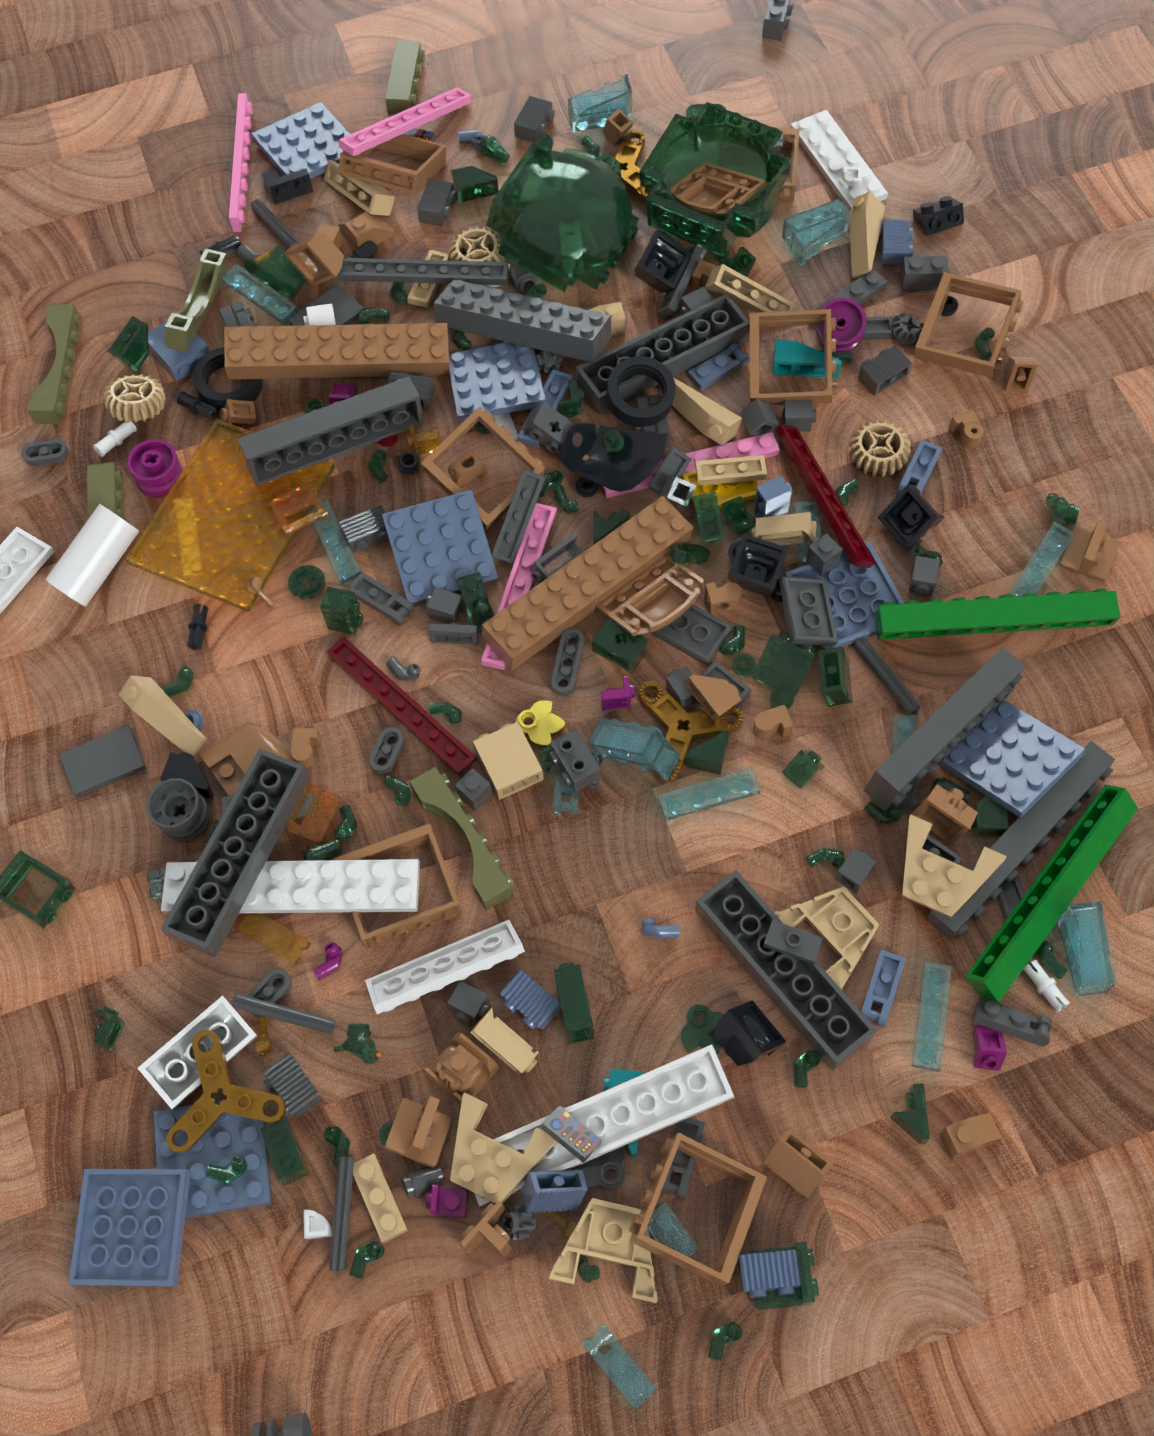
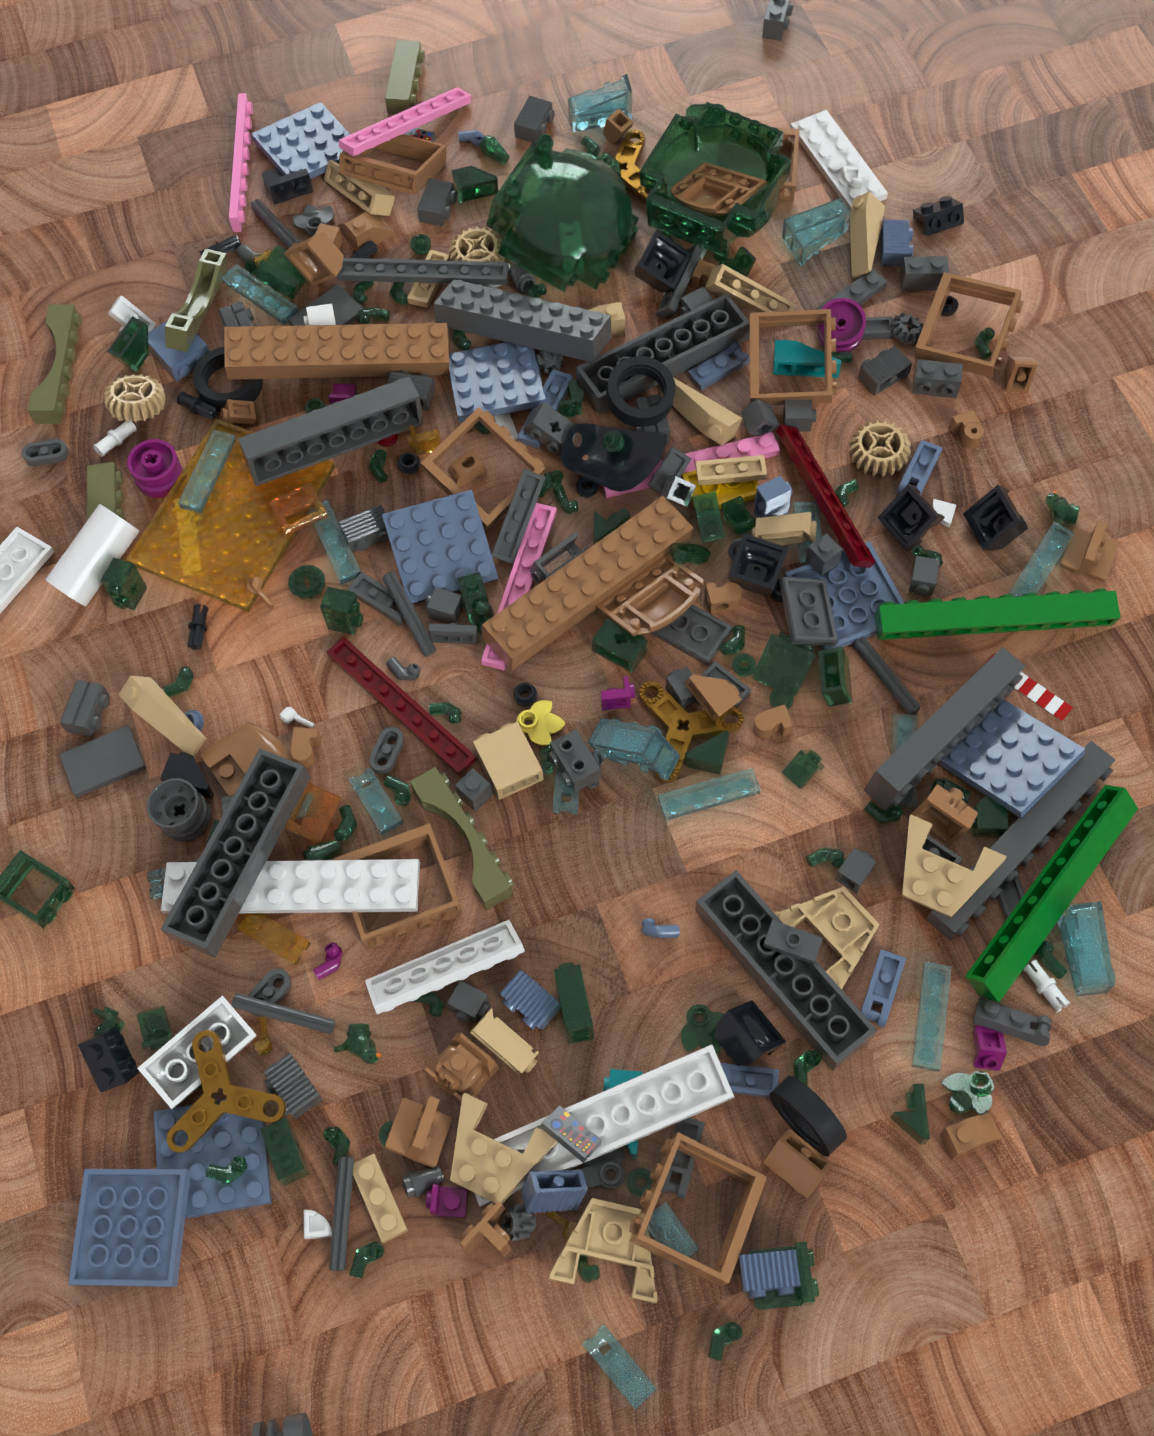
(85, 708): none -> dark grey brick
(109, 1059): none -> black bracket
(123, 311): none -> white slope
(123, 584): none -> clear green brick
(154, 1027): none -> clear green bracket
(207, 471): none -> clear light blue plate
(290, 714): none -> white hand
(312, 218): none -> dark grey plate
(359, 289): none -> clear green arm
(376, 801): none -> clear light blue plate
(409, 614): none -> dark grey axle
(420, 244): none -> clear green plate
(436, 1004): none -> clear green arm
(525, 688): none -> black plate
(571, 654): dark grey plate -> none
(633, 1176): none -> clear green plate
(751, 1079): none -> sand blue plate
(808, 1115): none -> black tyre
(937, 378): none -> dark grey brick
(945, 509): none -> white tile
(967, 1094): none -> clear green plate
(995, 520): none -> black brick
(1042, 696): none -> sticker

